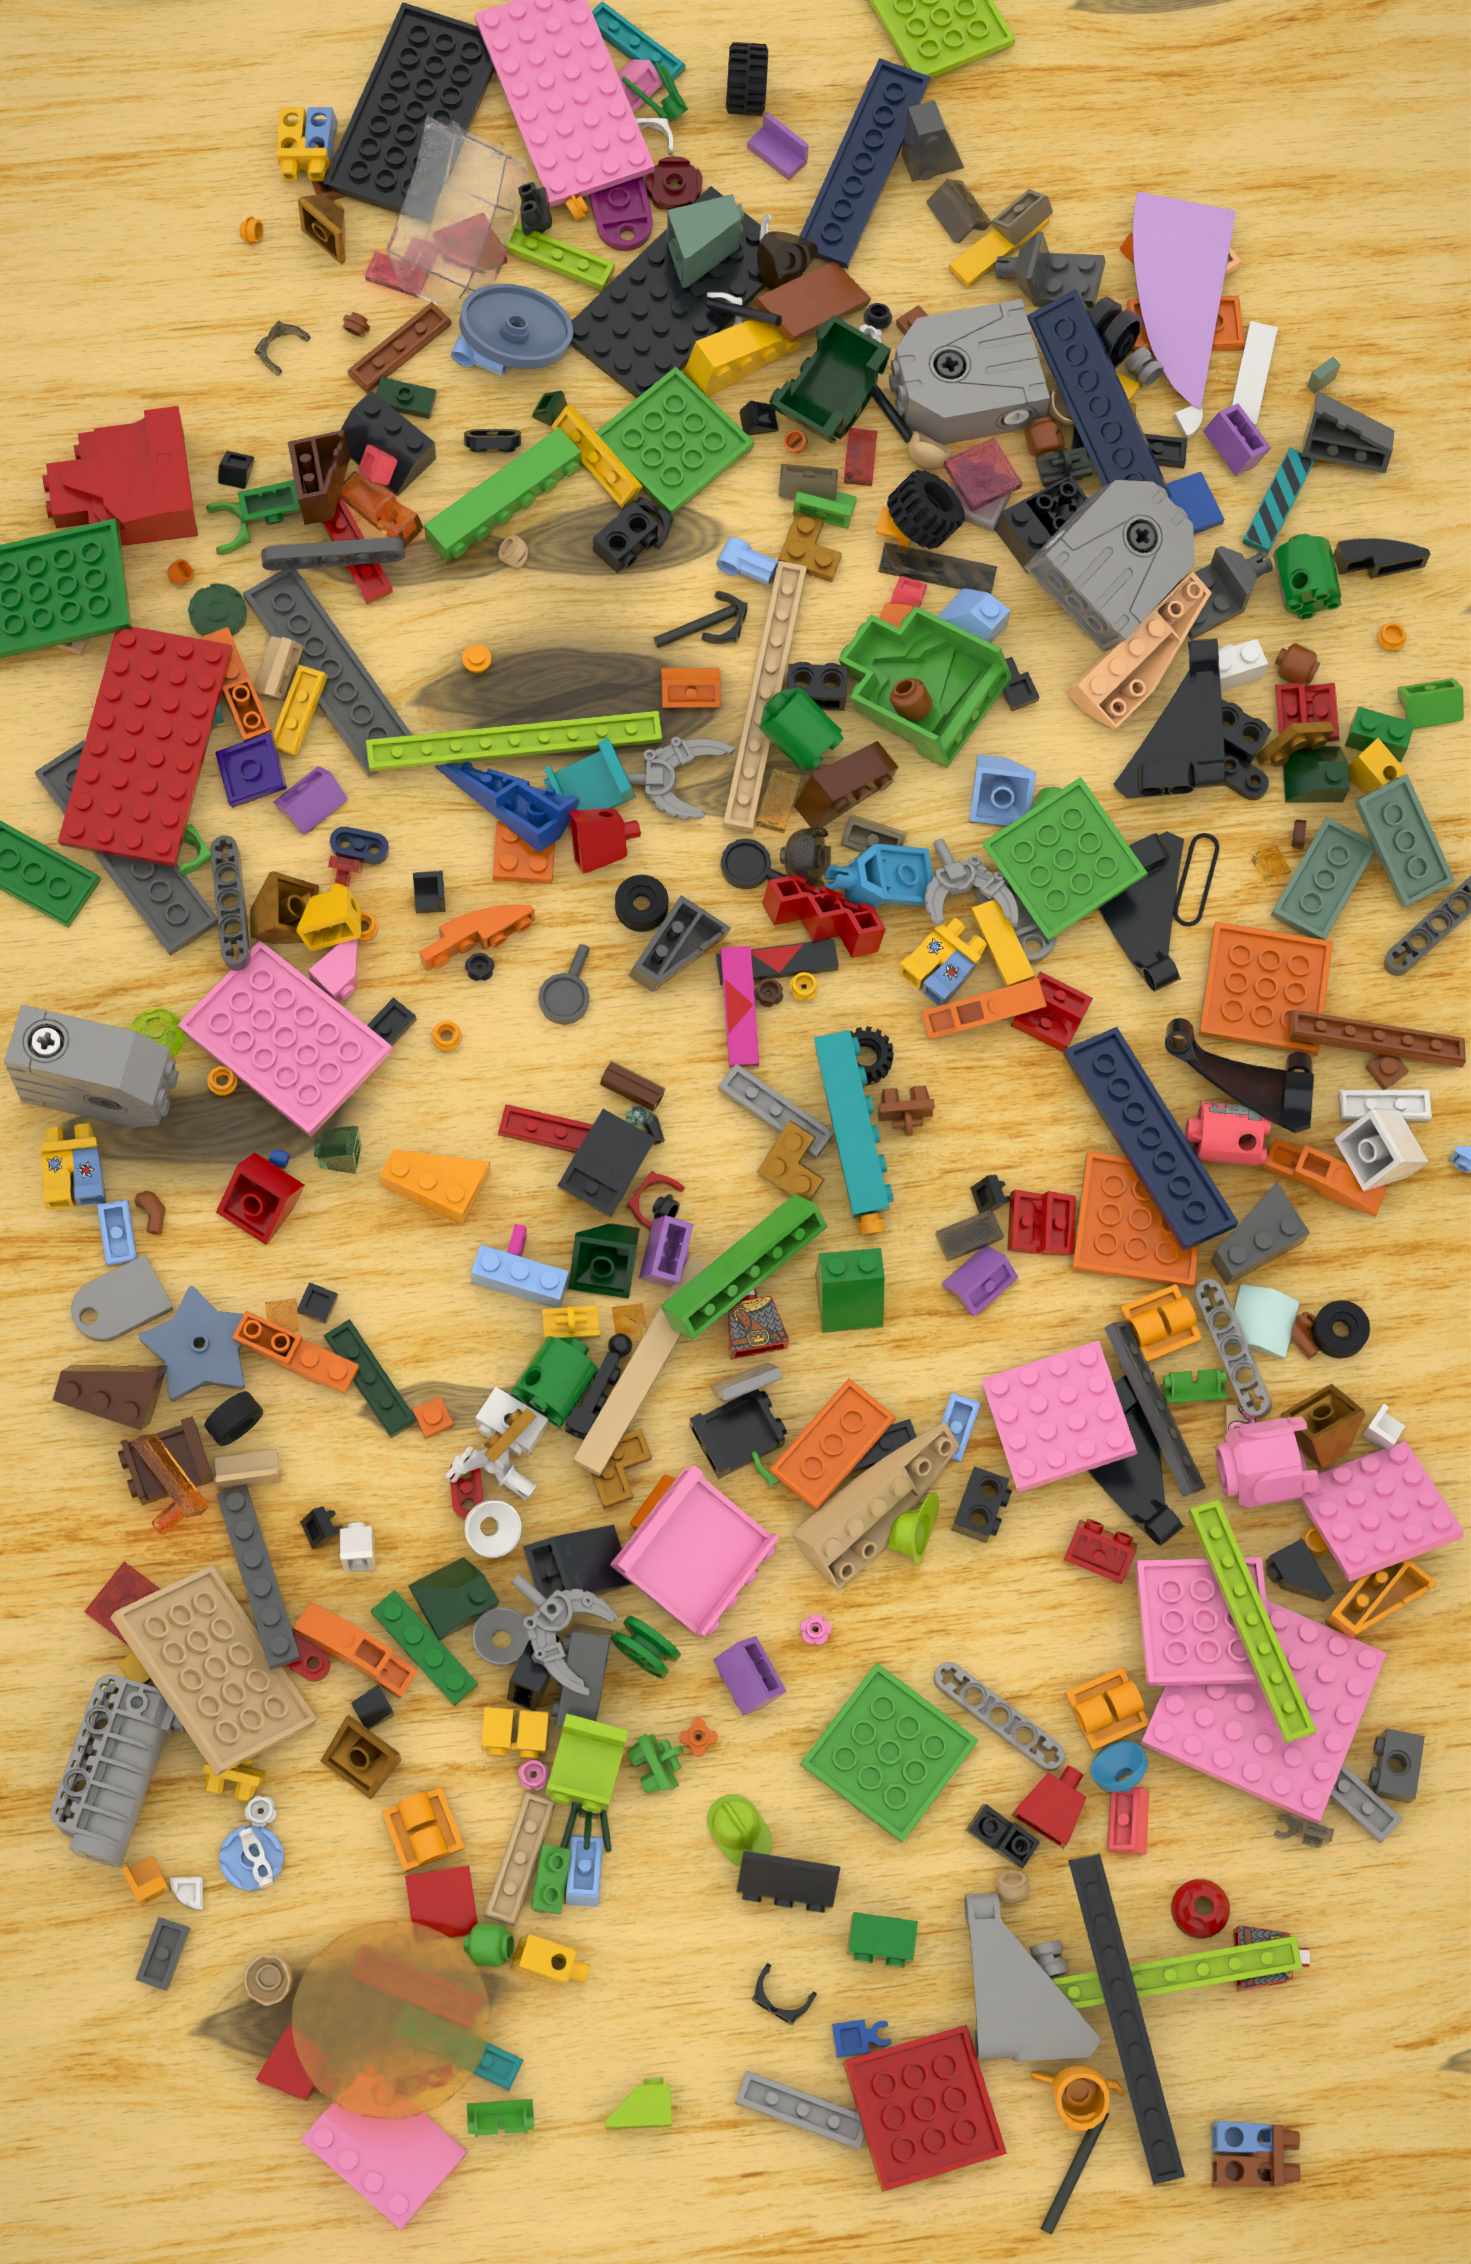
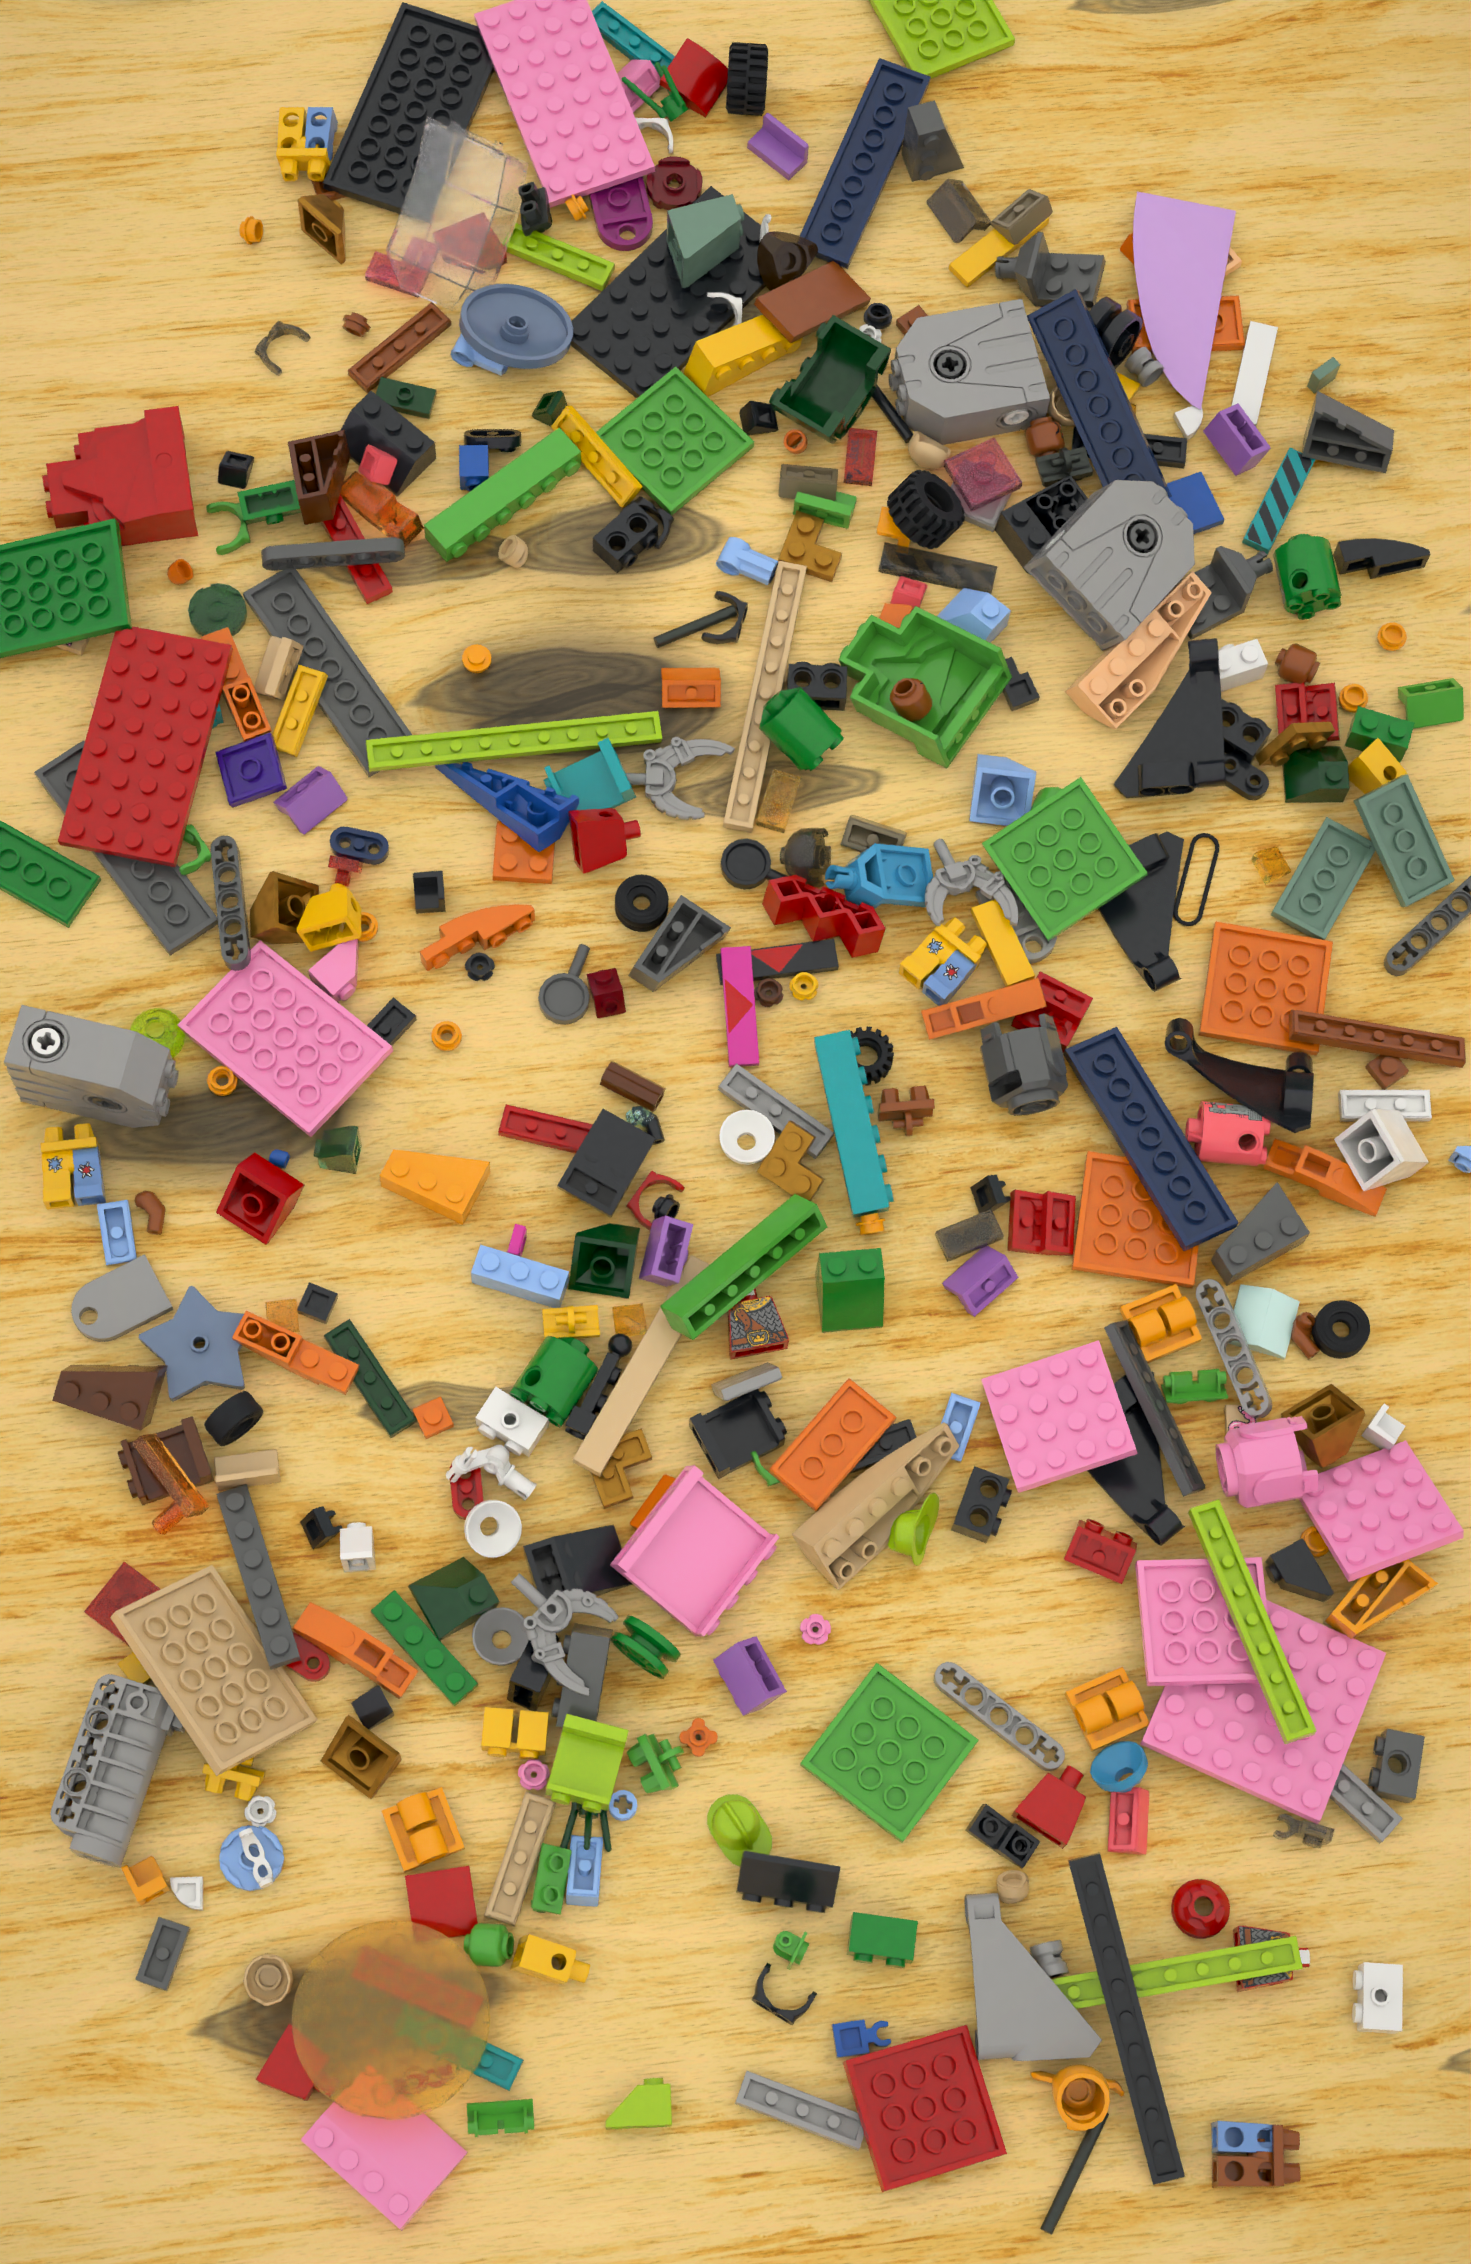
(473, 466): none -> blue brick
(499, 1443): pearl gold plate -> none
(606, 993): none -> dark red bracket
(630, 1798): none -> light blue bush
(697, 77): none -> red slope
(744, 312): black bar -> none
(747, 1123): none -> white piece
(790, 1947): none -> bright green hinge
(845, 784): reddish brown wedge -> none
(1024, 1067): none -> dark grey piece
(1299, 834): reddish brown tile -> none
(1352, 697): none -> light orange plate
(1379, 1997): none -> white brick

